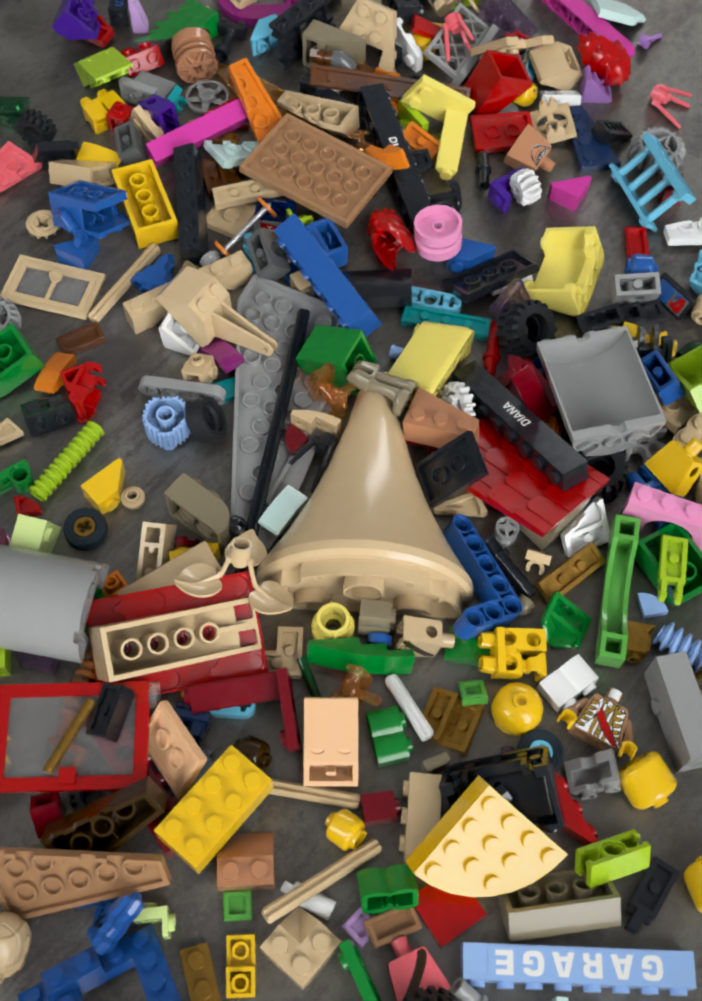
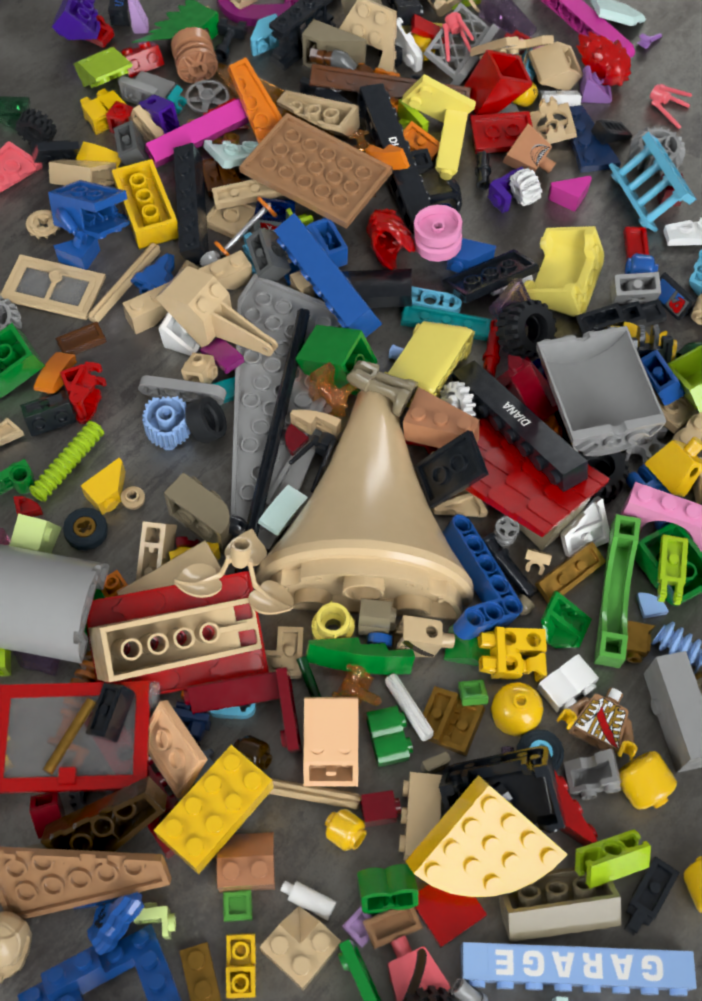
(321, 881): tan axle -> none

